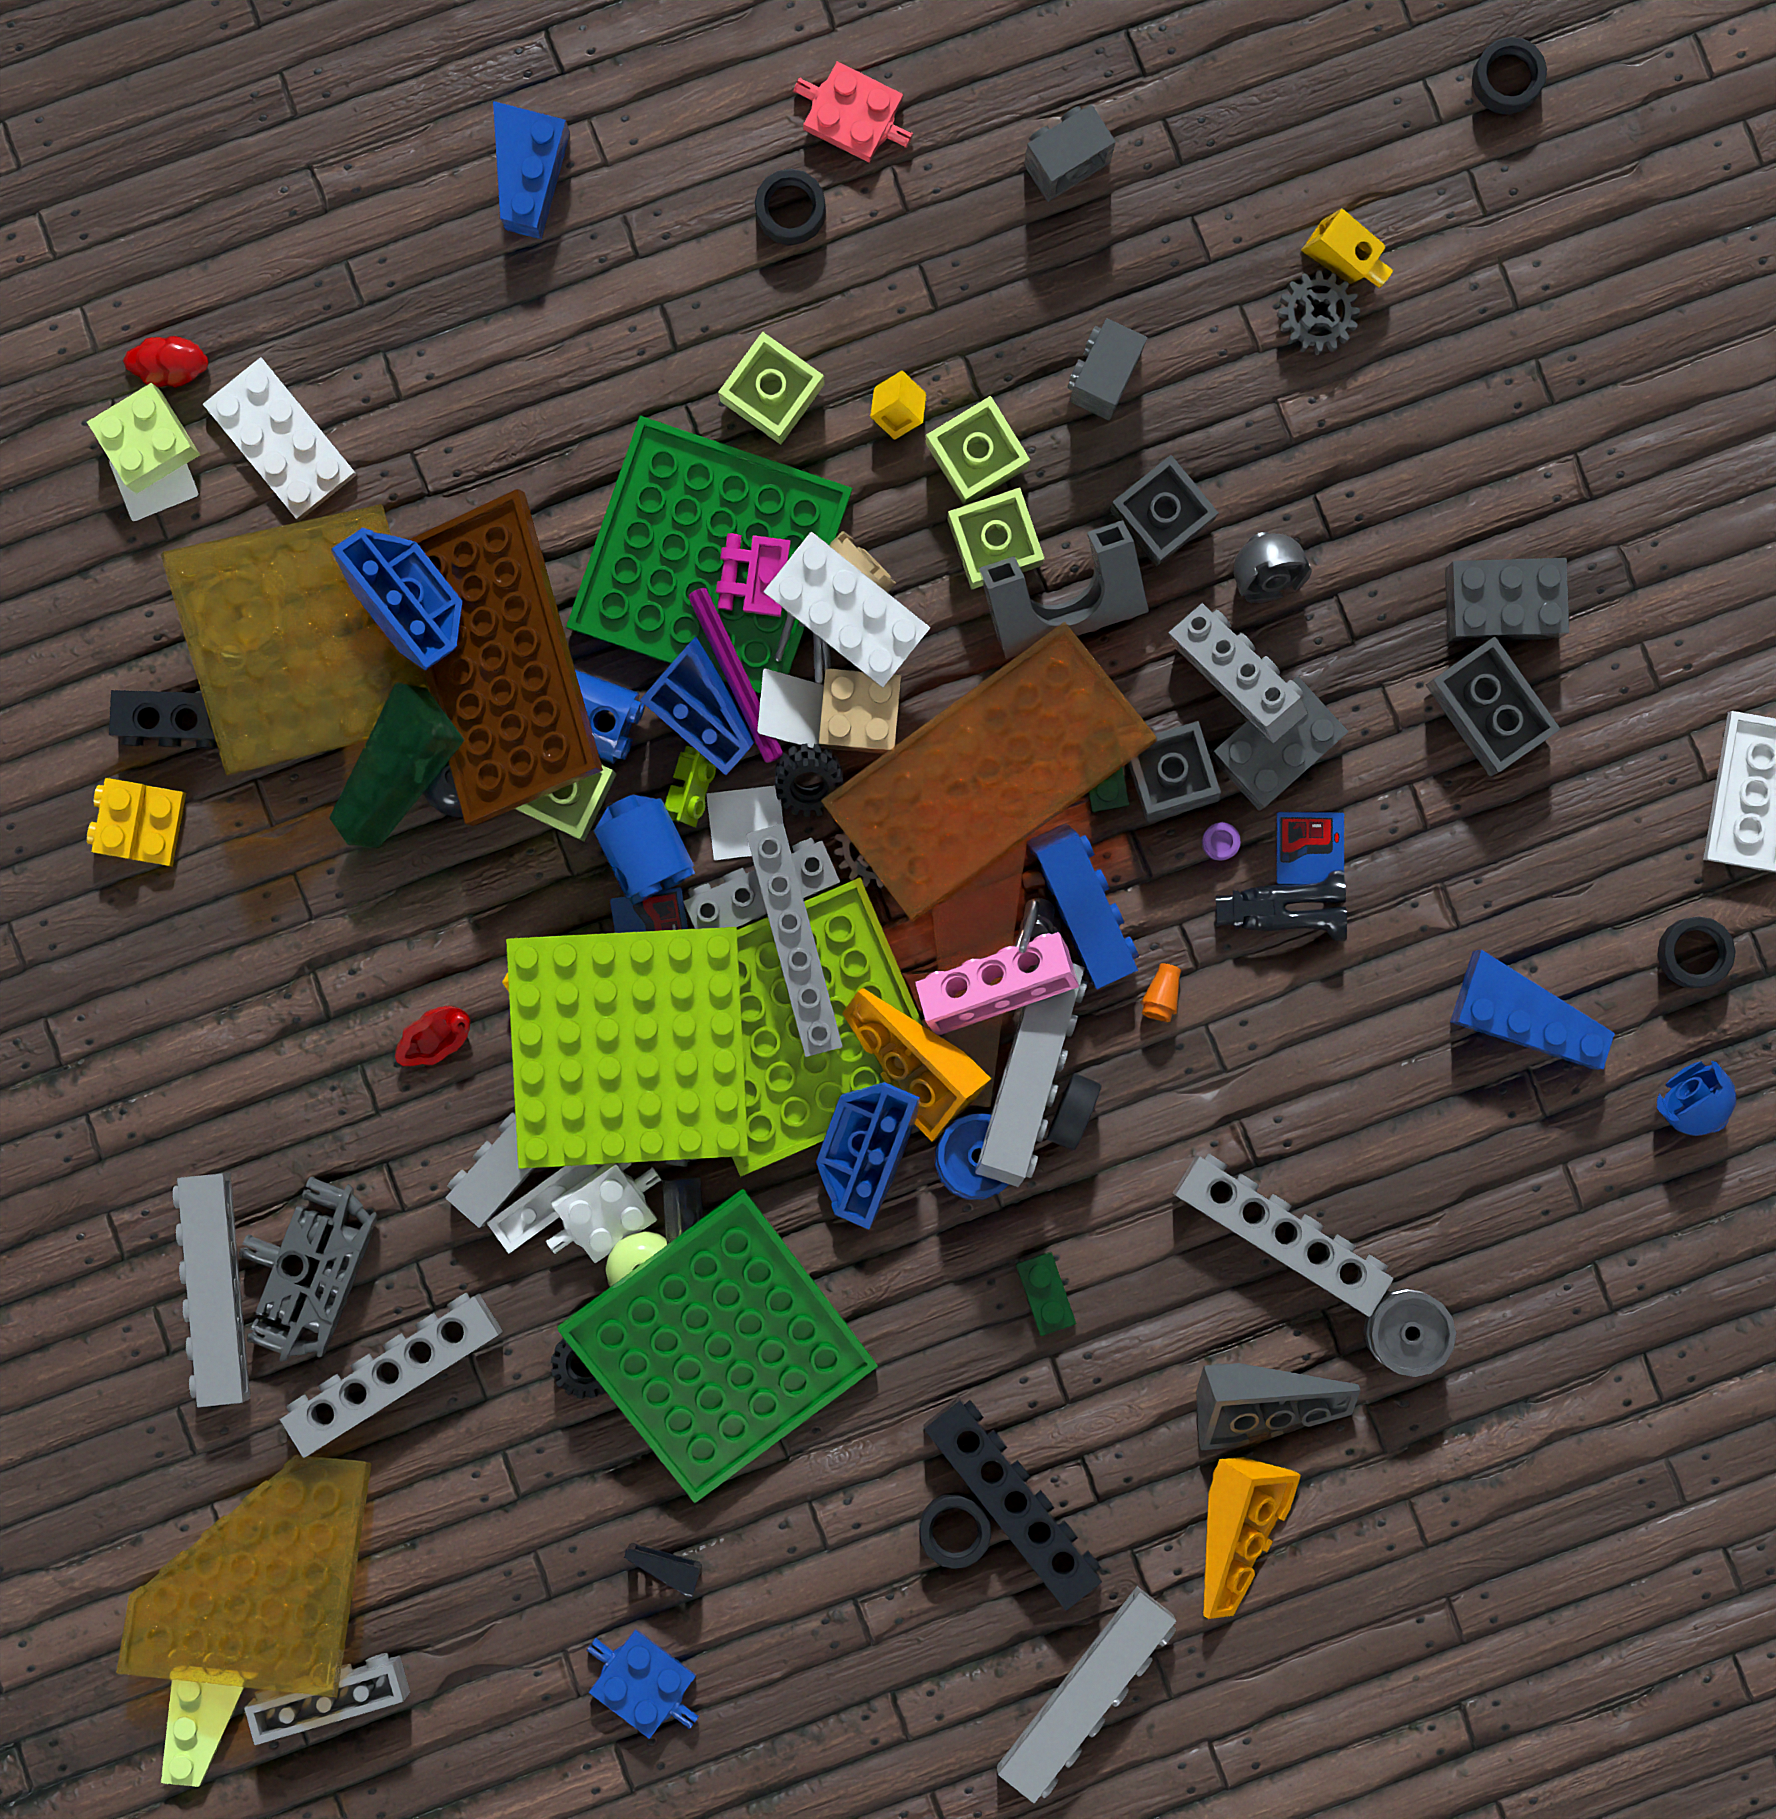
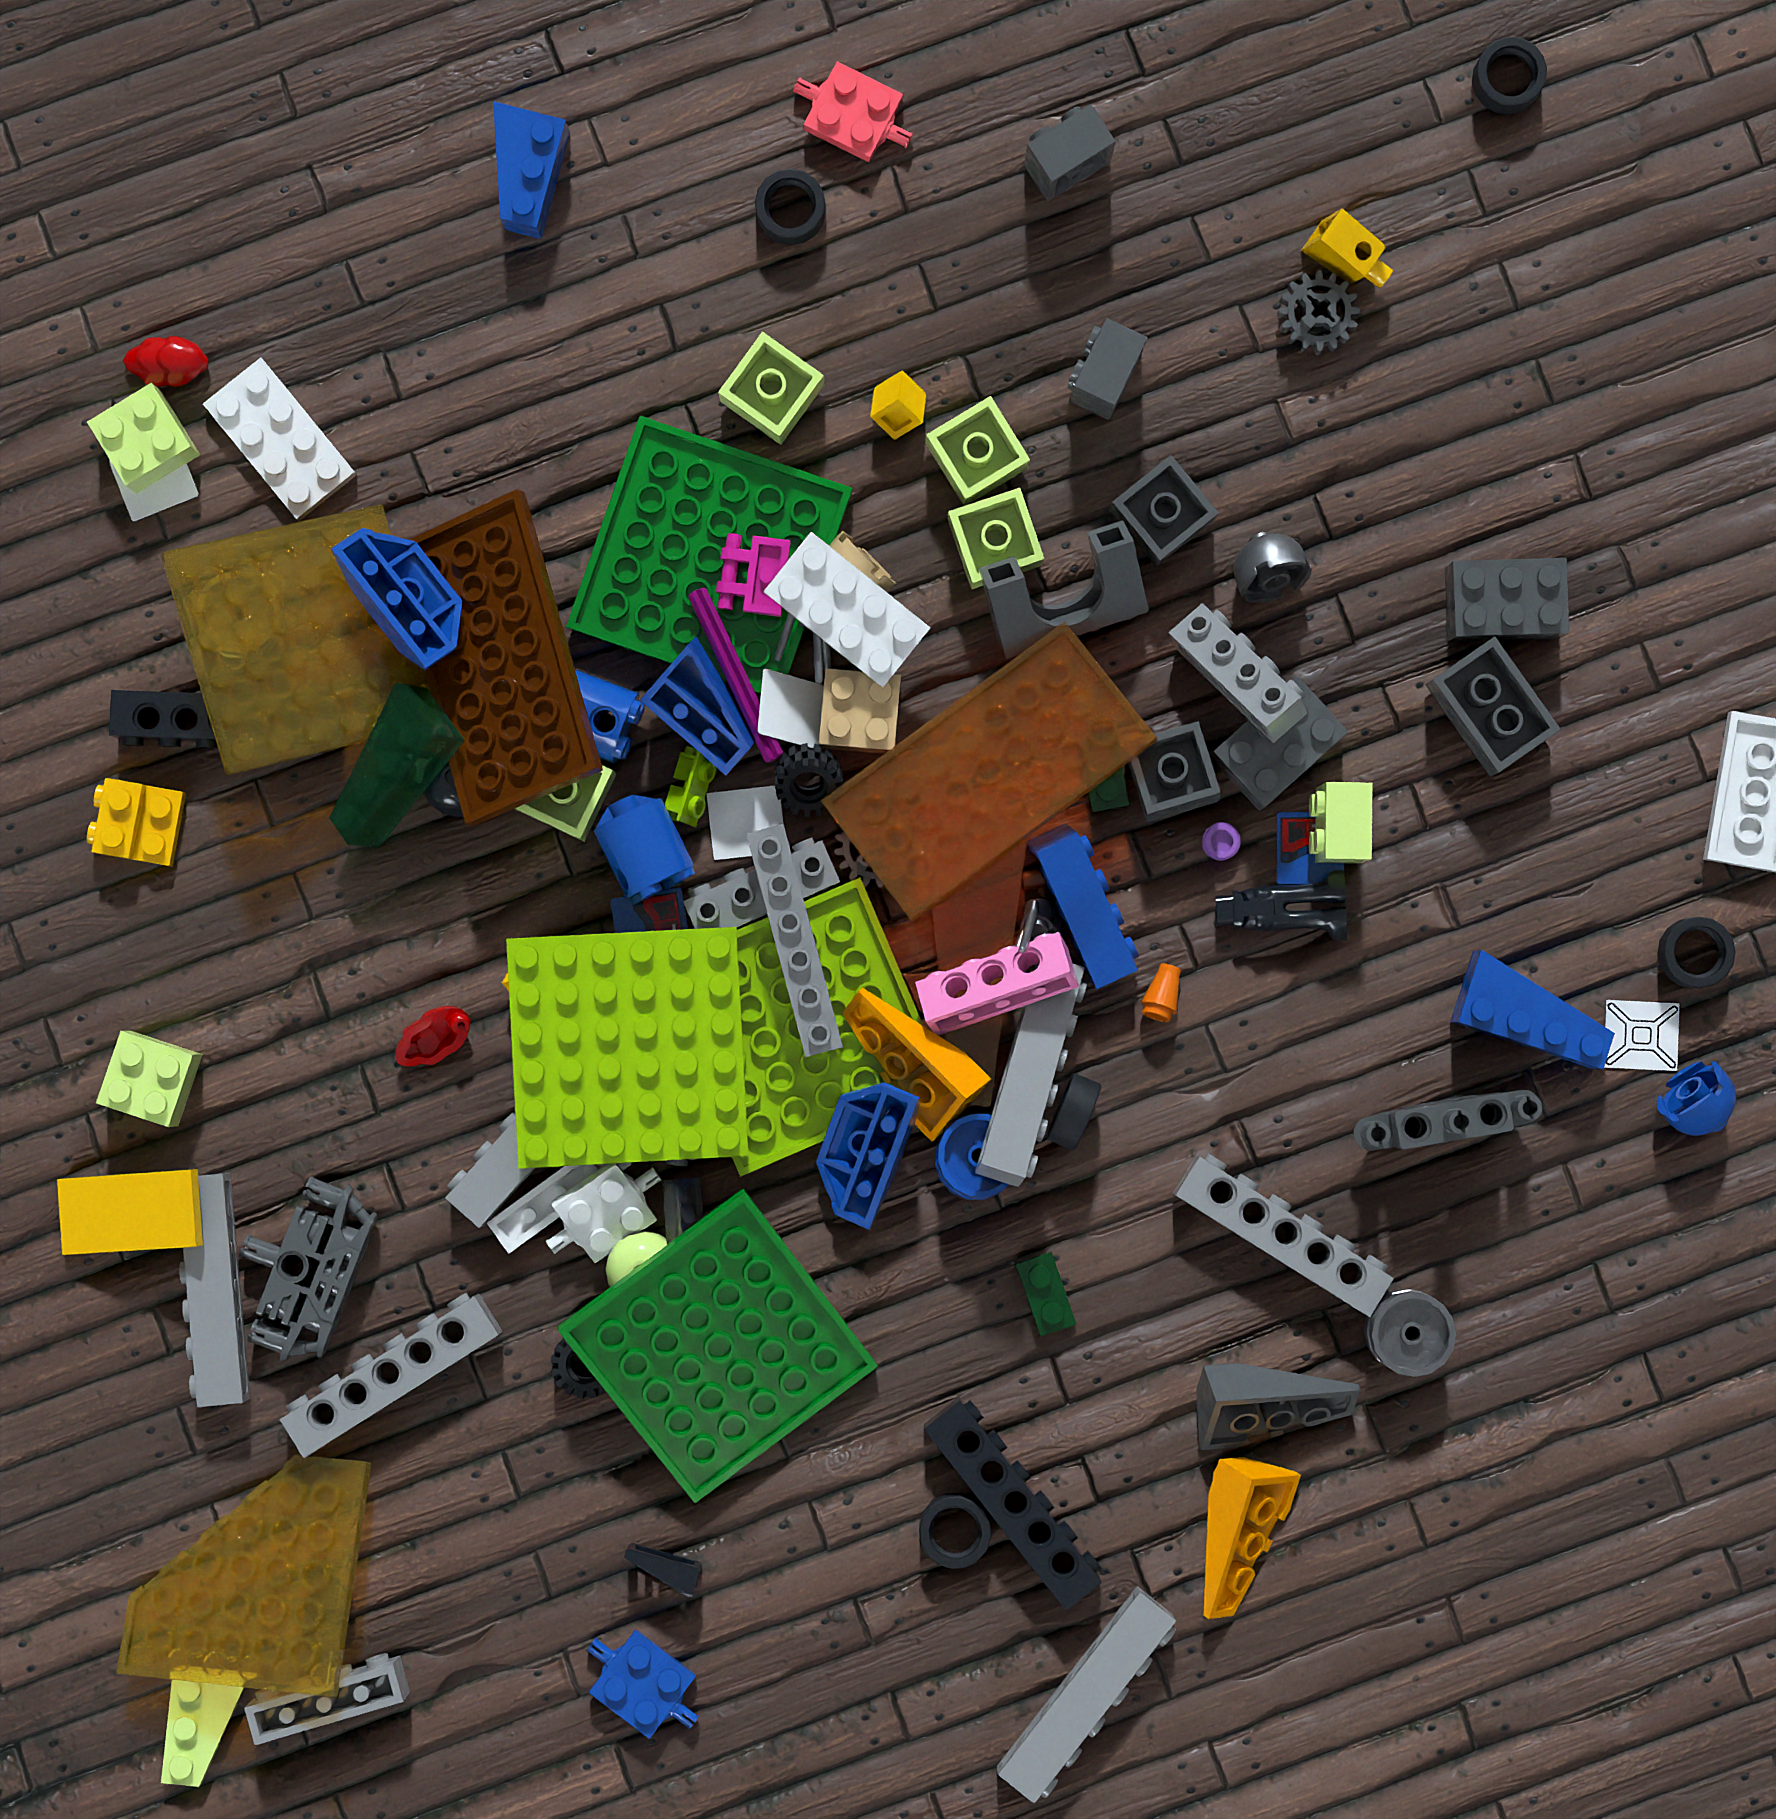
(130, 1212): none -> yellow tile
(149, 1078): none -> yellowish green brick
(1341, 822): none -> yellowish green brick
(1448, 1120): none -> dark grey piece
(1643, 1035): none -> white sticker

